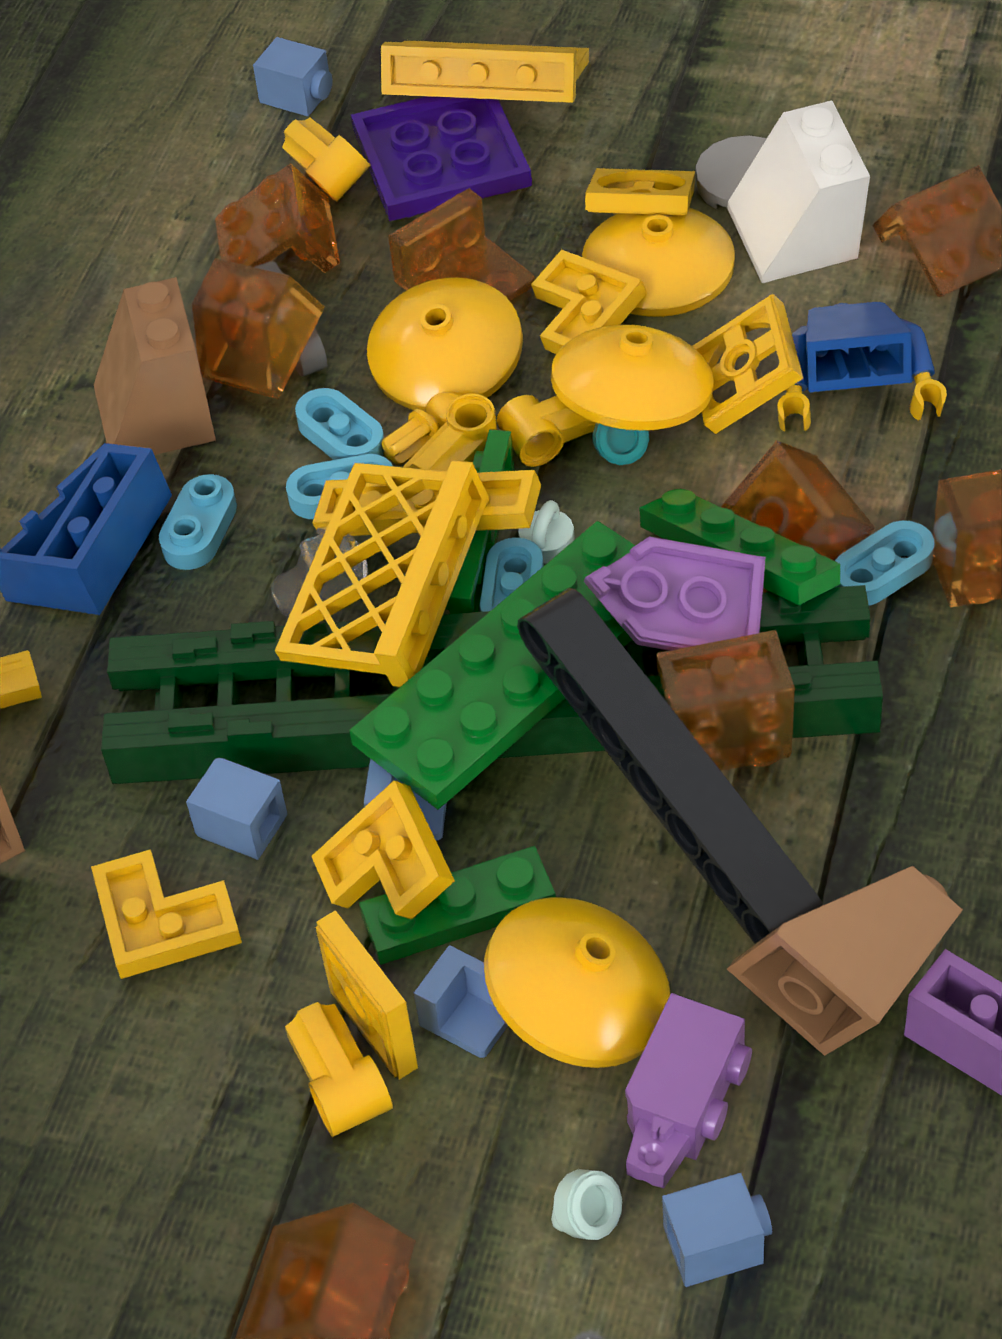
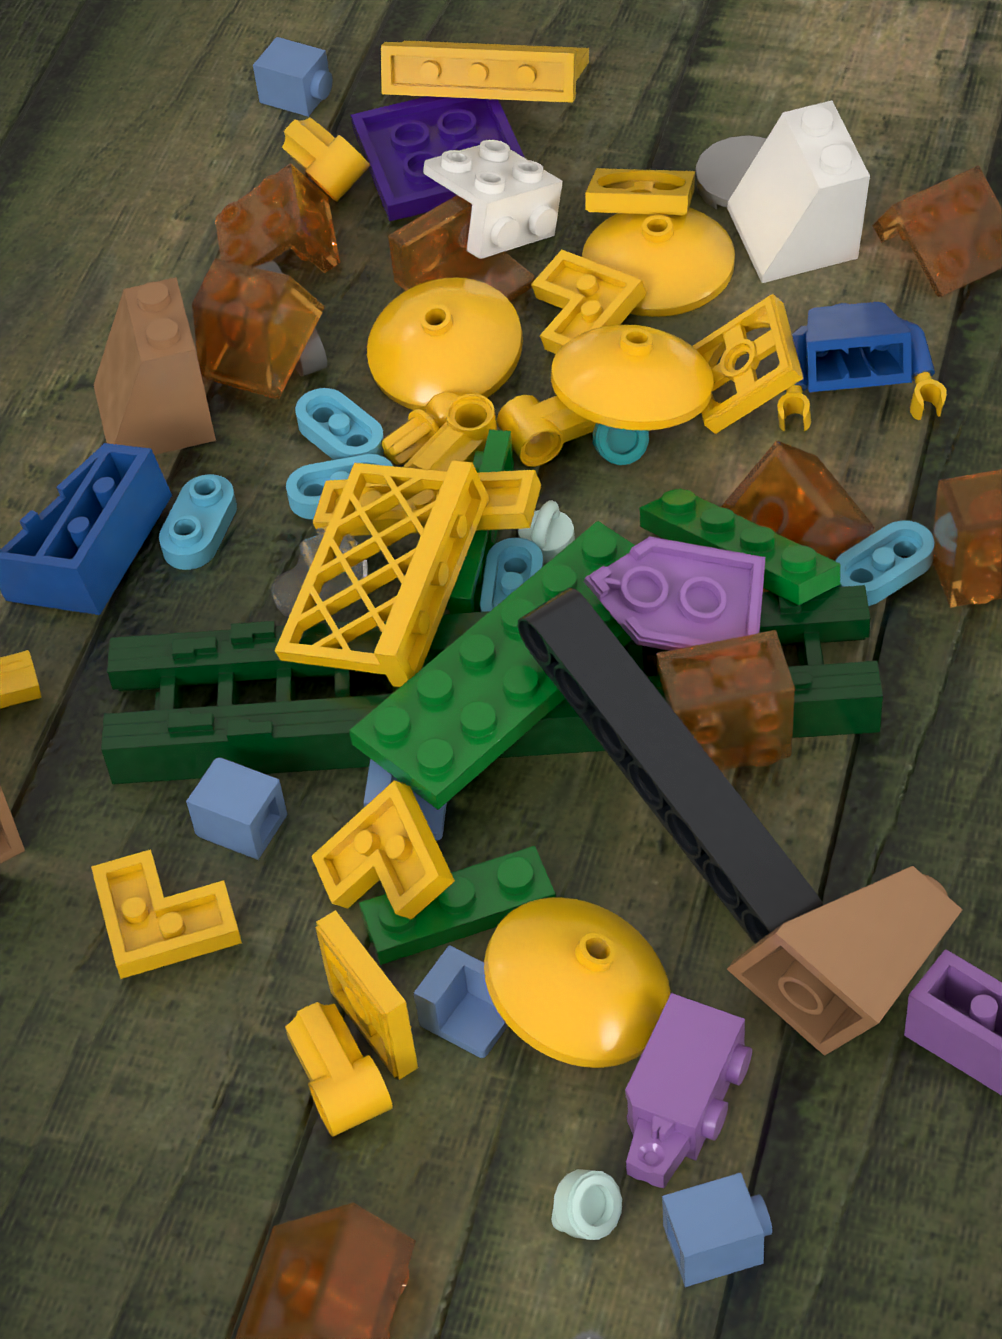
(509, 195): none -> white bracket

